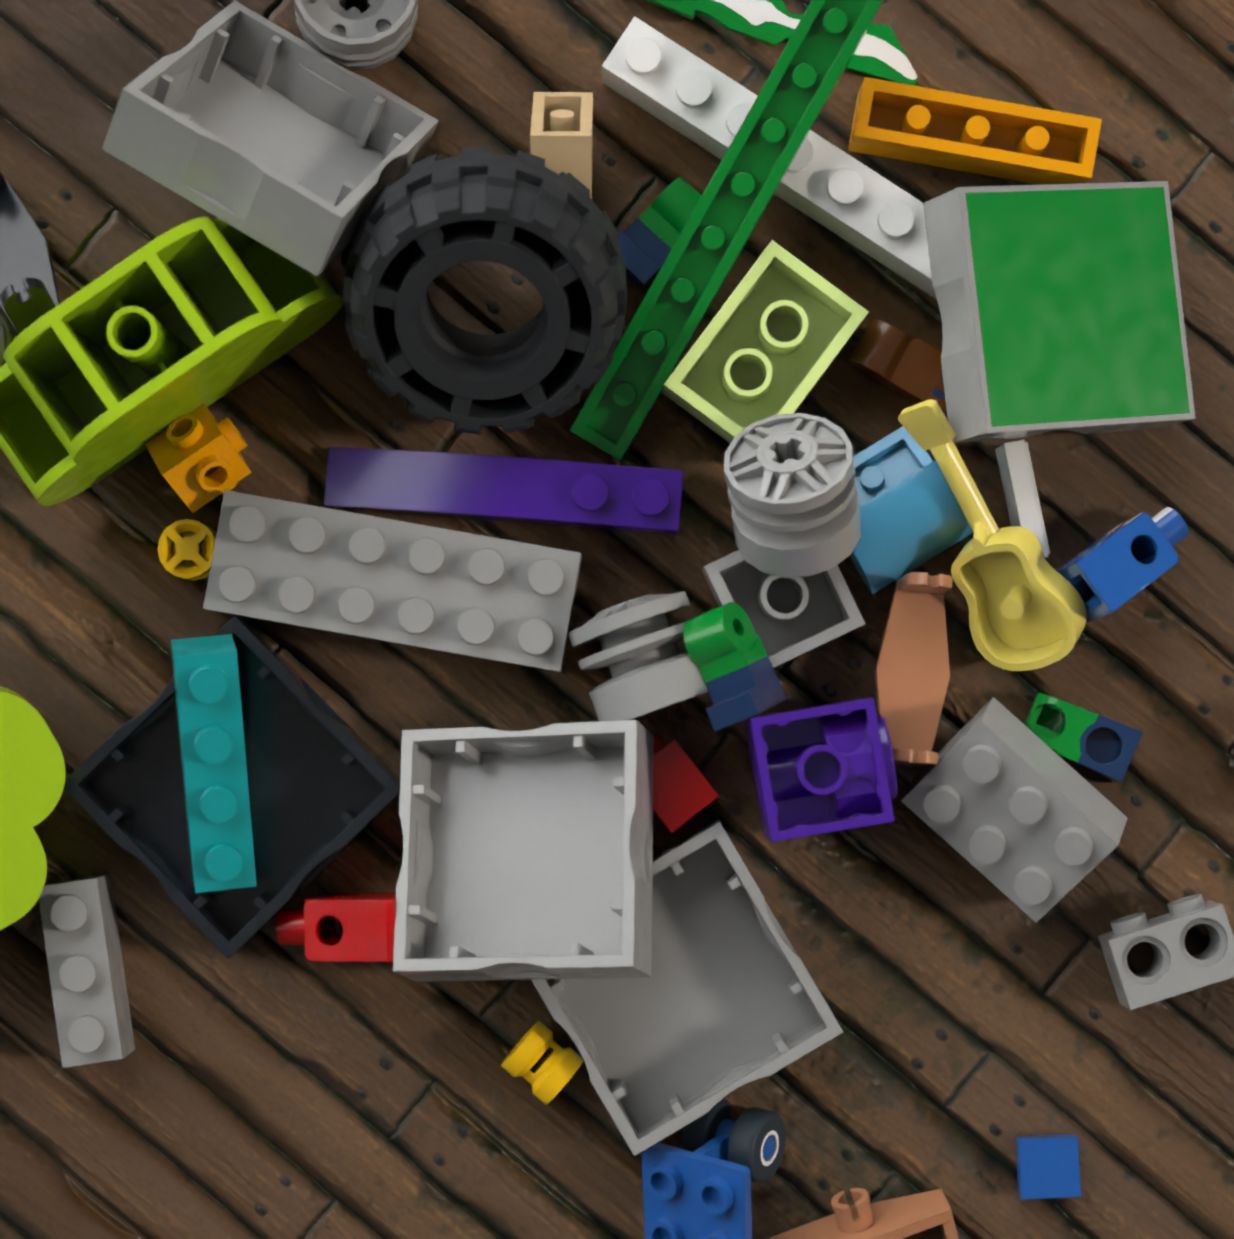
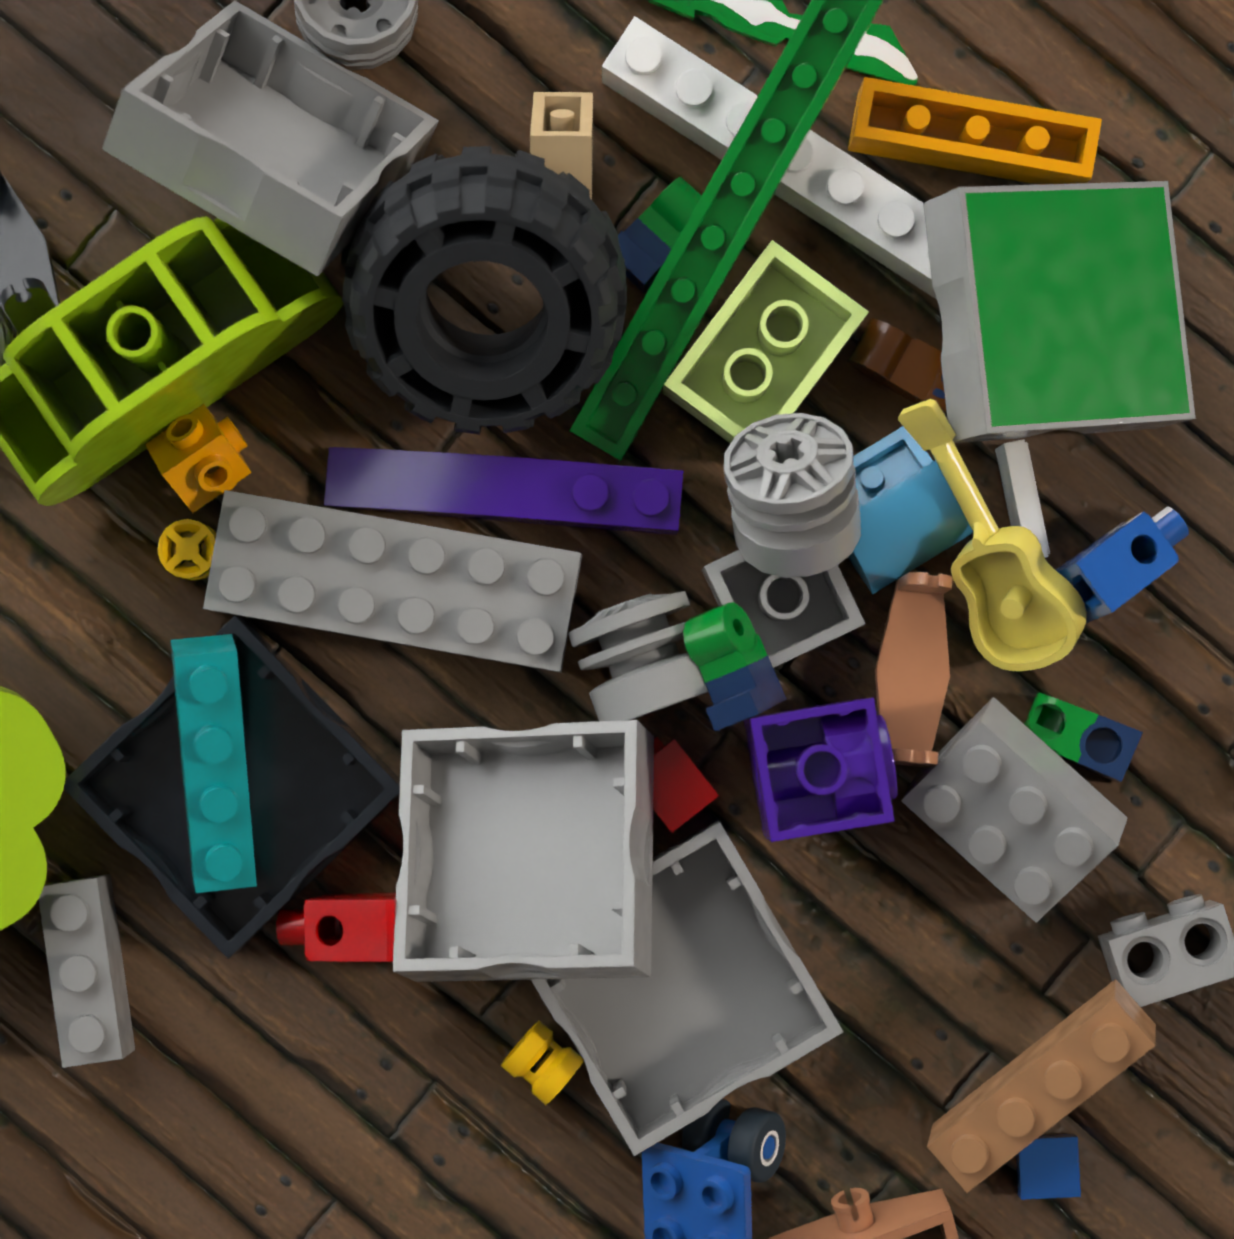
(1042, 1085): none -> medium nougat brick

